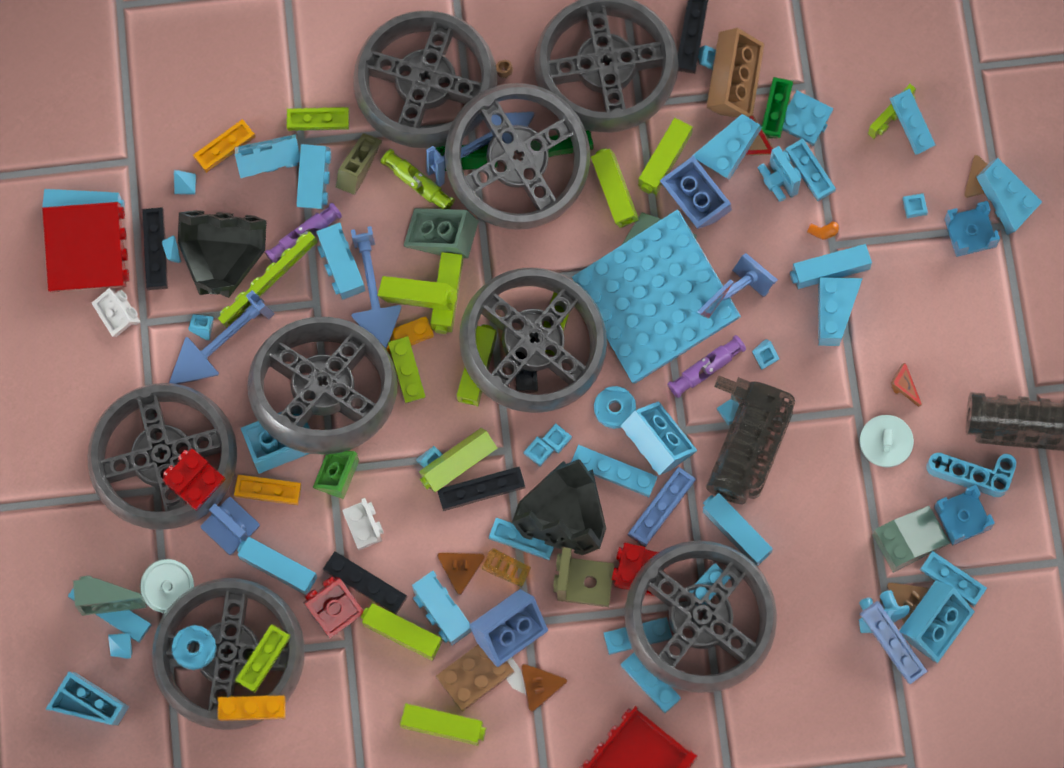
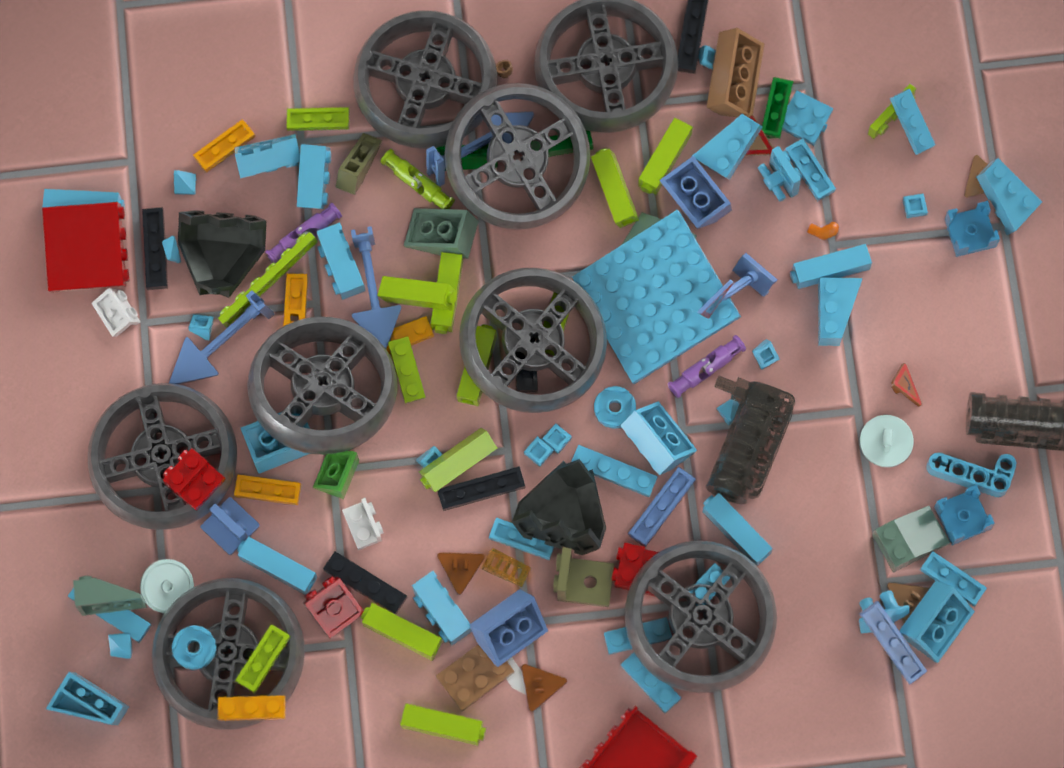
(295, 297): none -> light orange plate

